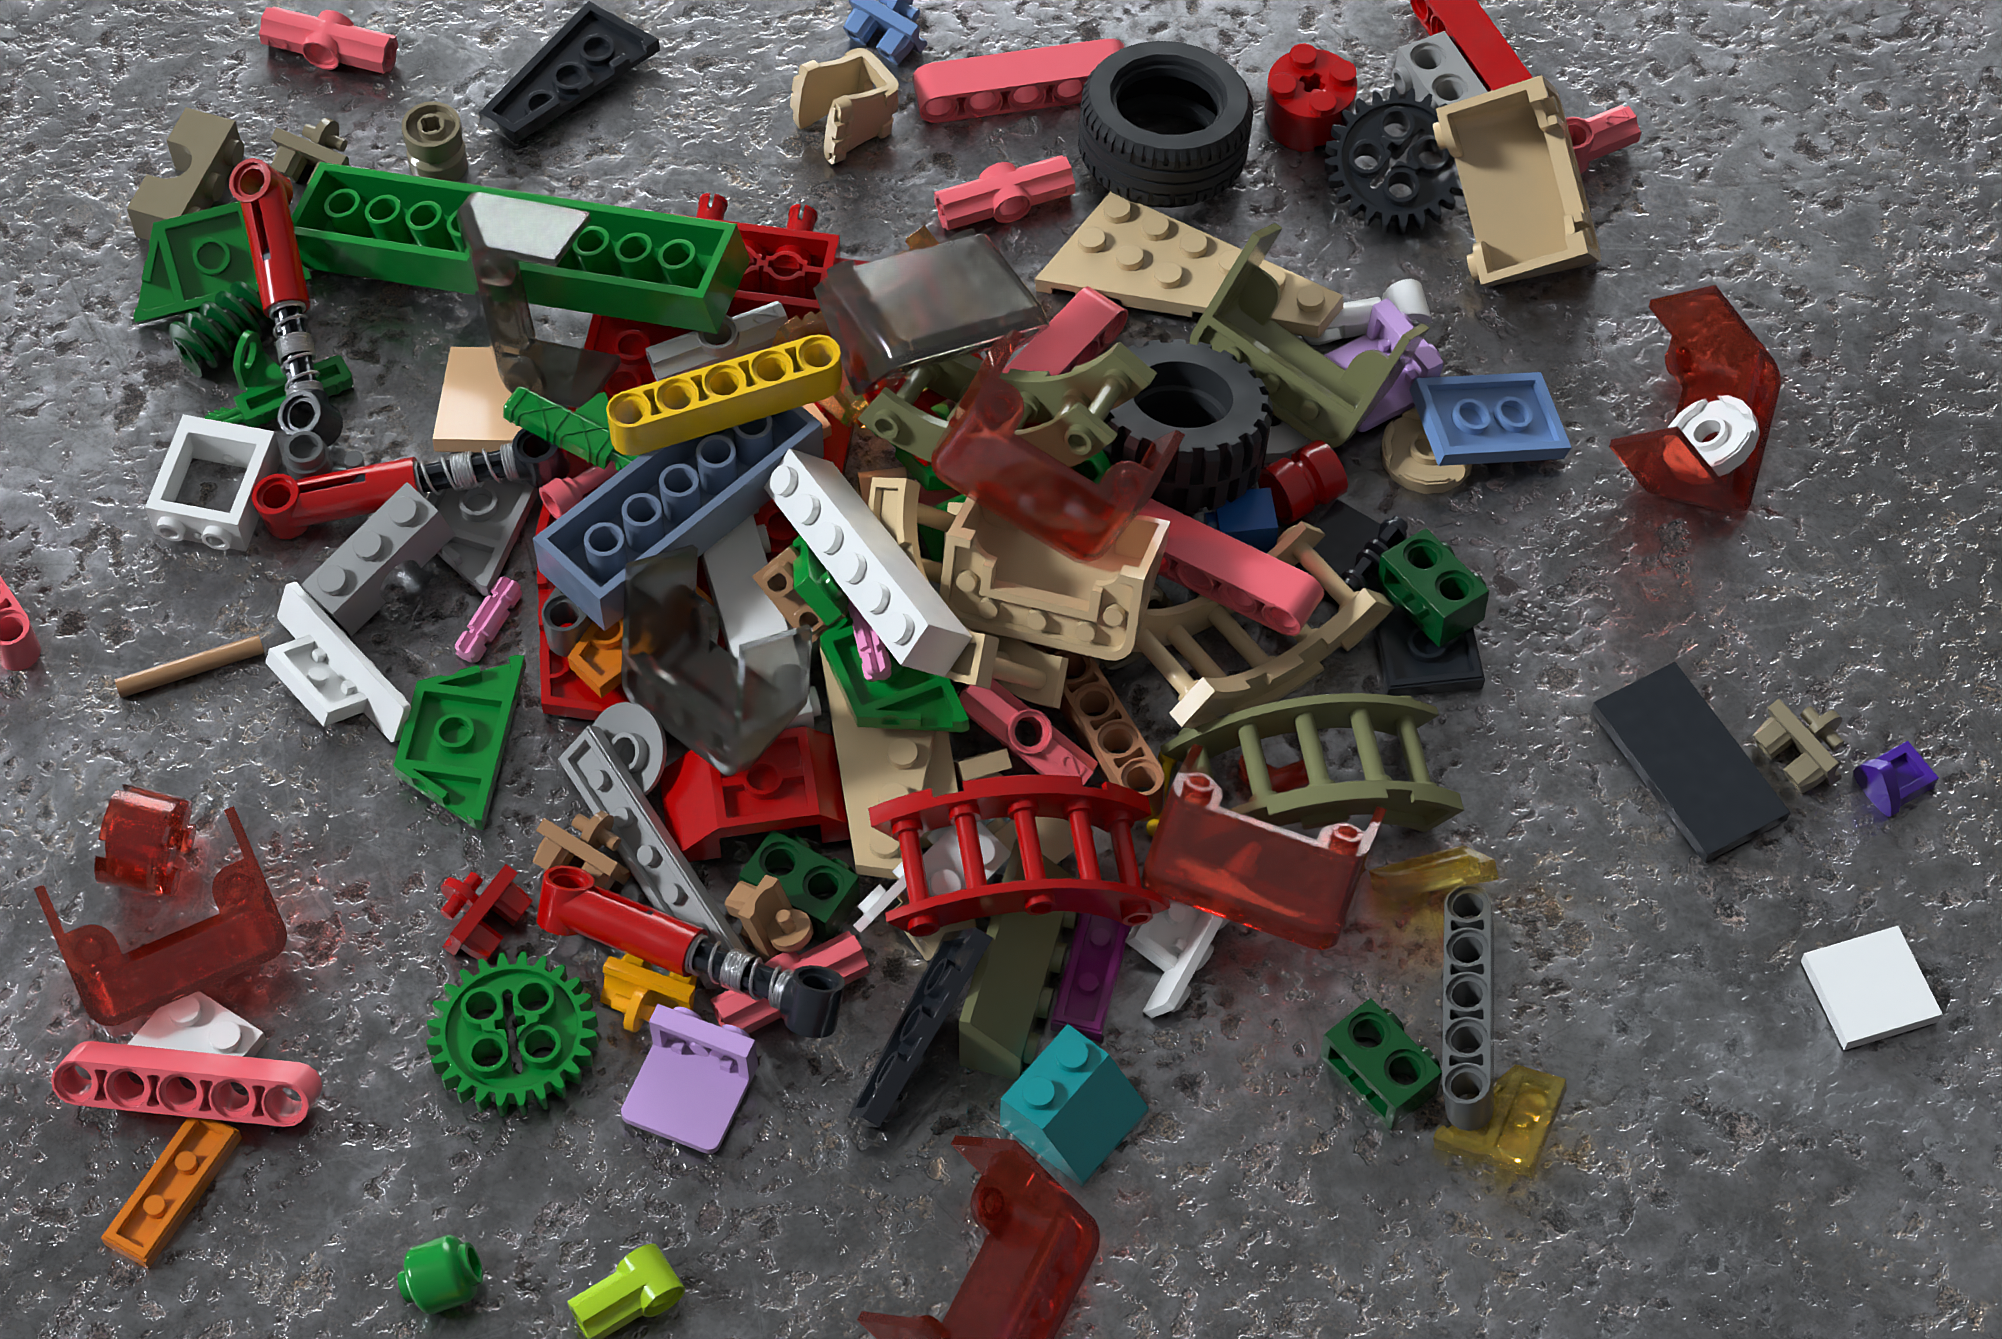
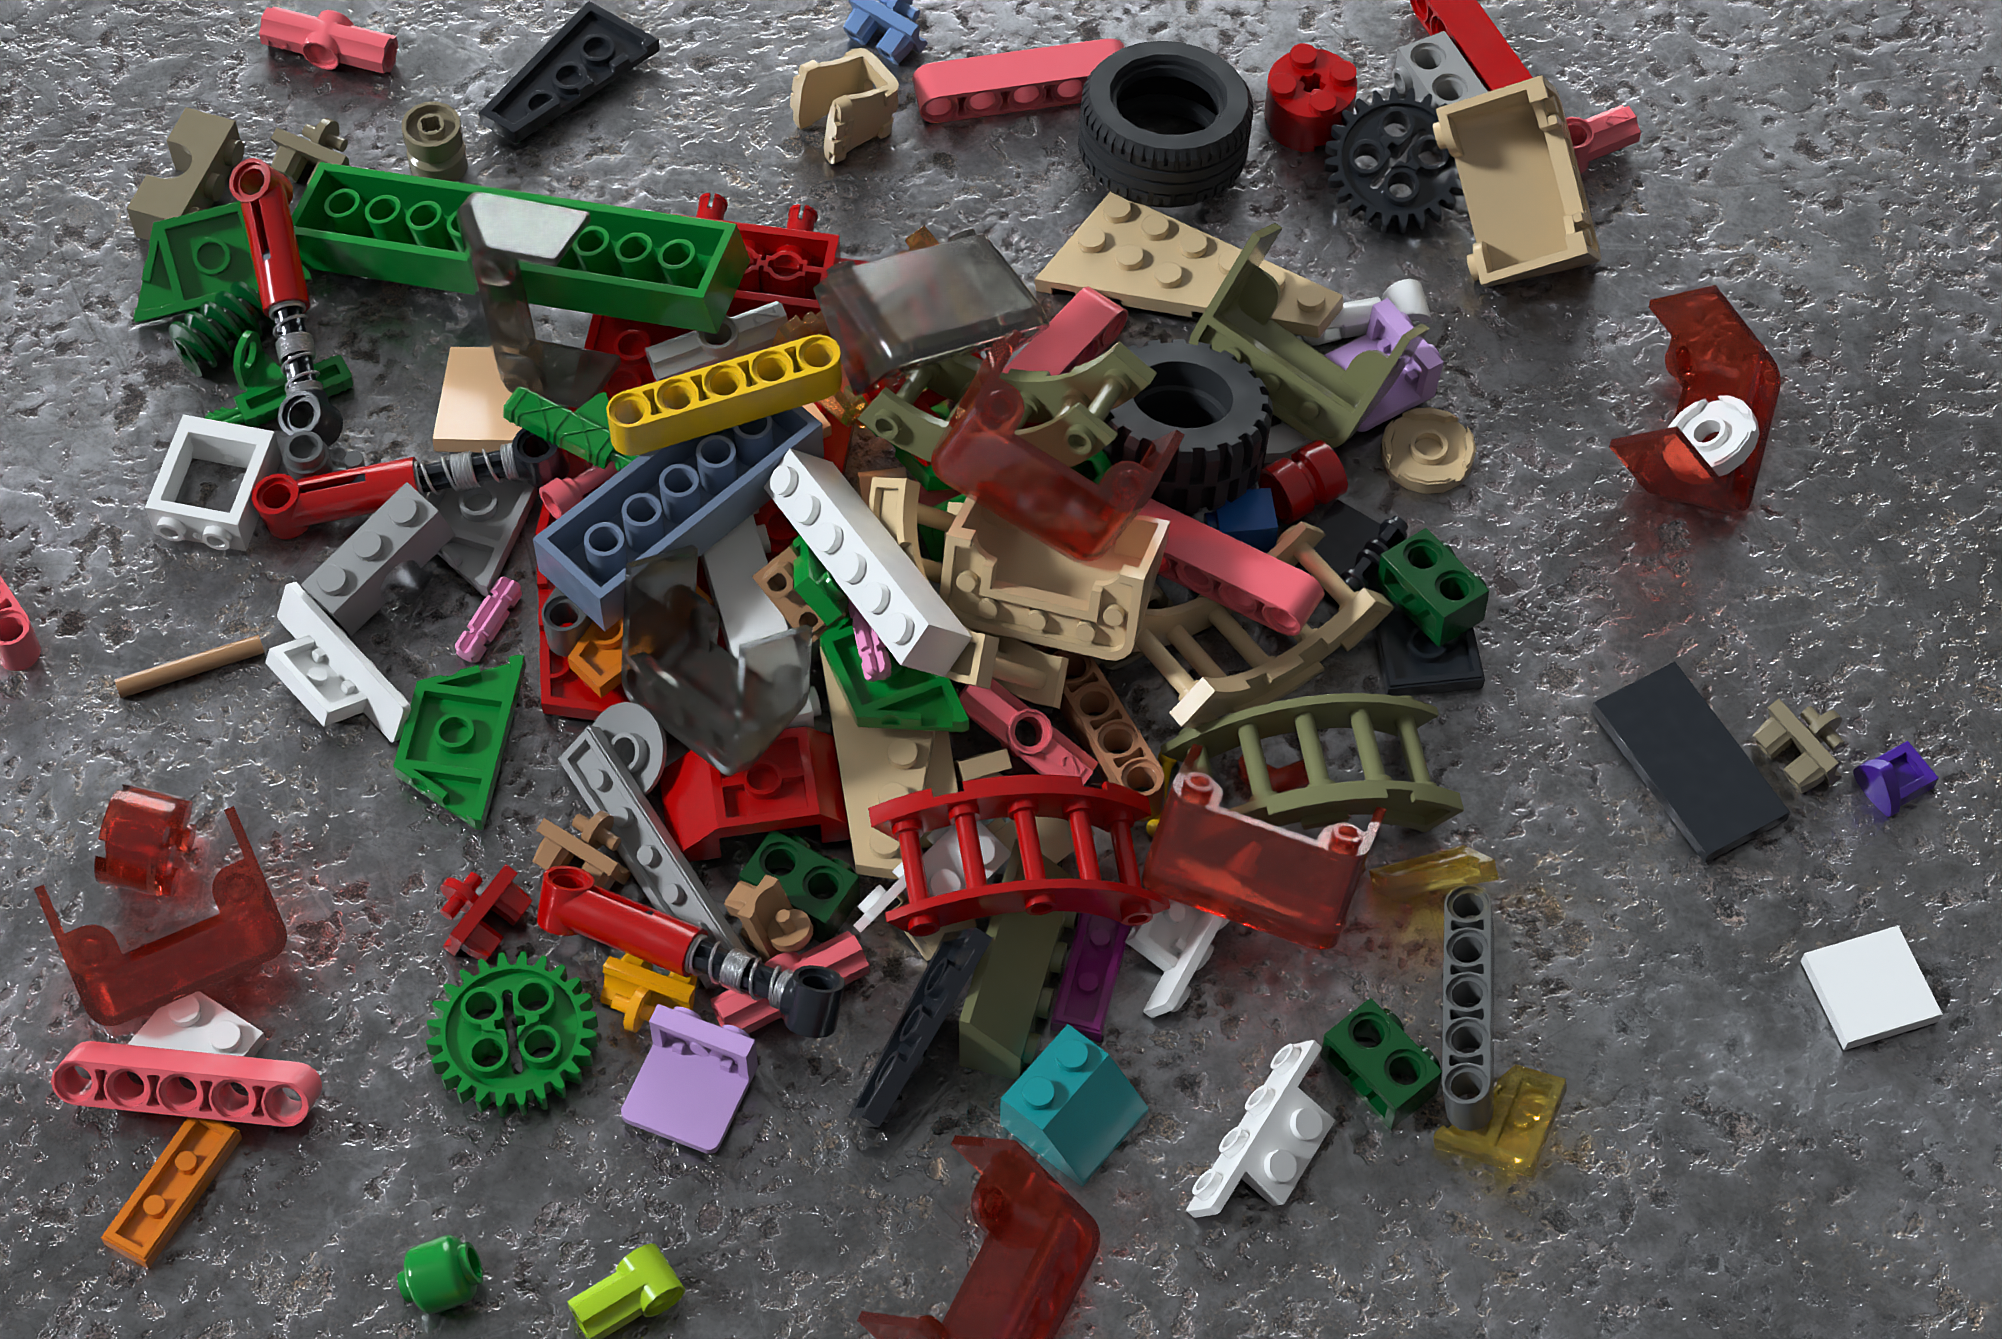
(1004, 192): coral piece -> none
(1272, 1139): none -> white bracket
(1489, 418): medium blue plate -> none

